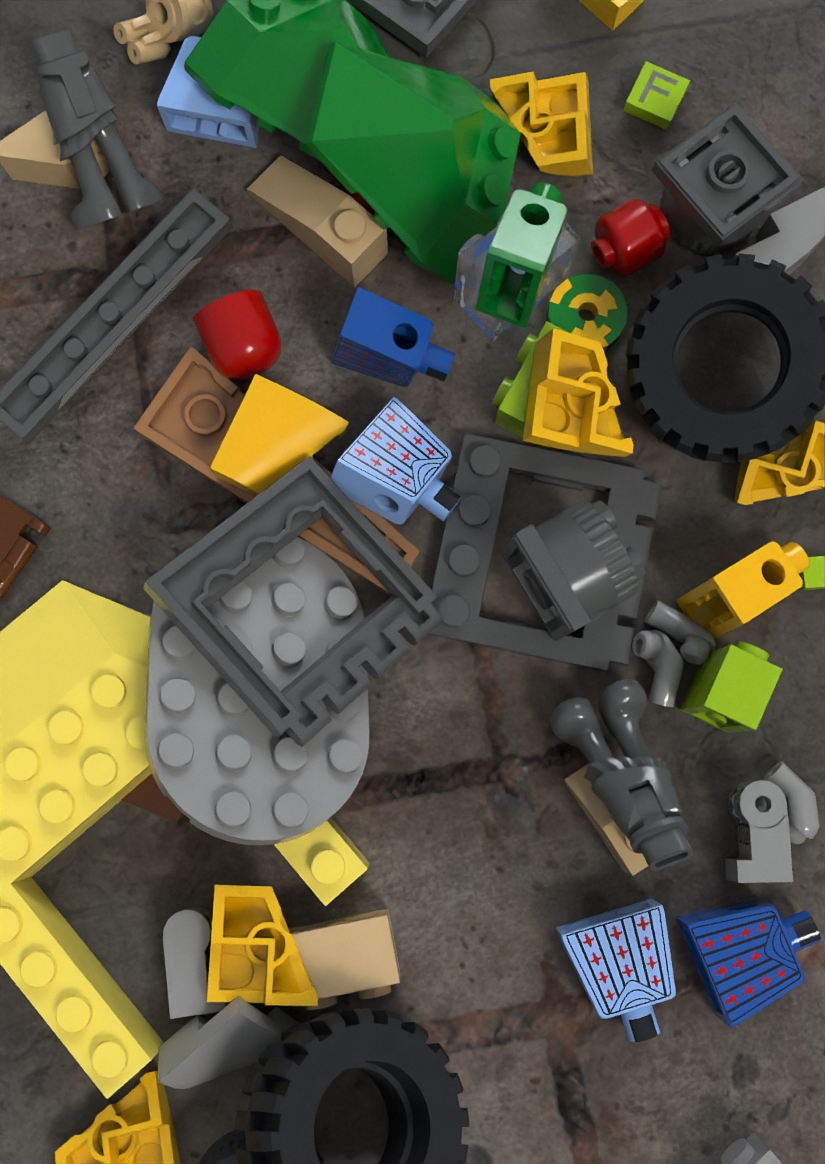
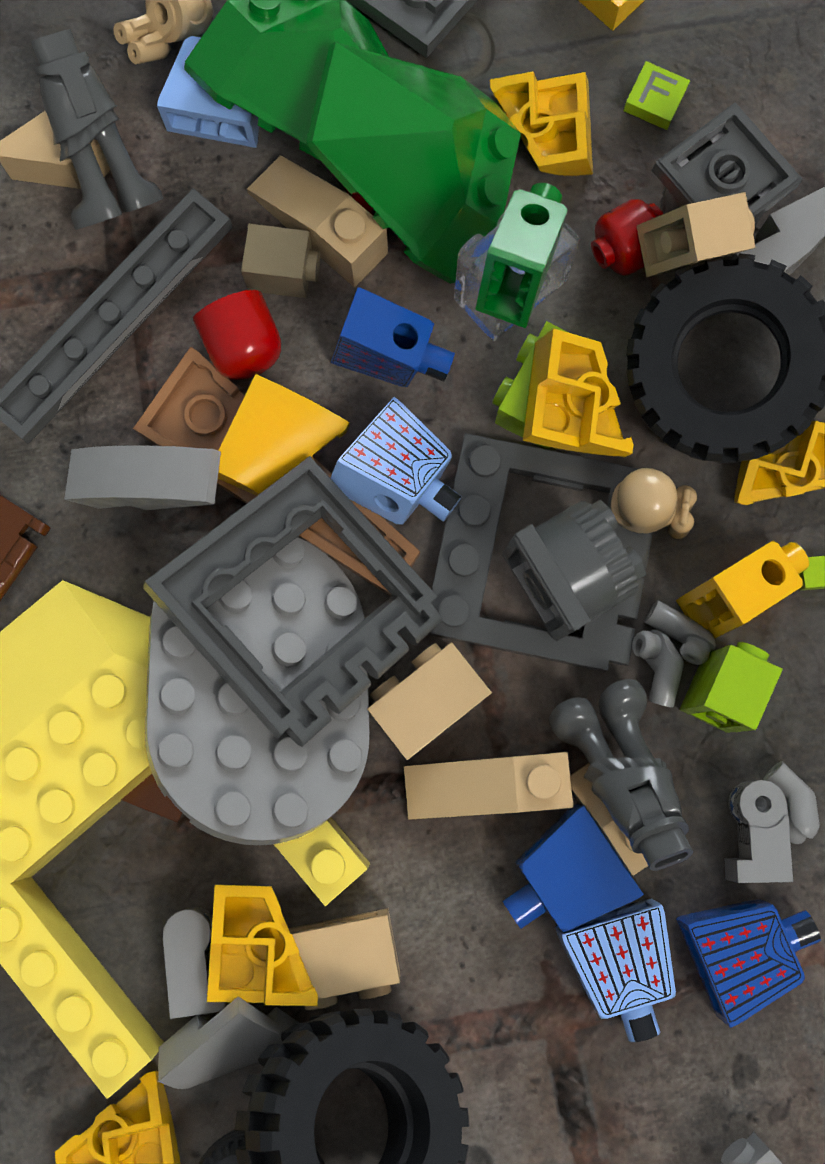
(142, 476): none -> light grey slope
(279, 261): none -> dark tan brick
(427, 699): none -> tan brick
(488, 786): none -> tan slope
(571, 875): none -> blue torso
(592, 294): green piece -> none
(650, 501): none -> tan piece
(697, 234): none -> tan slope

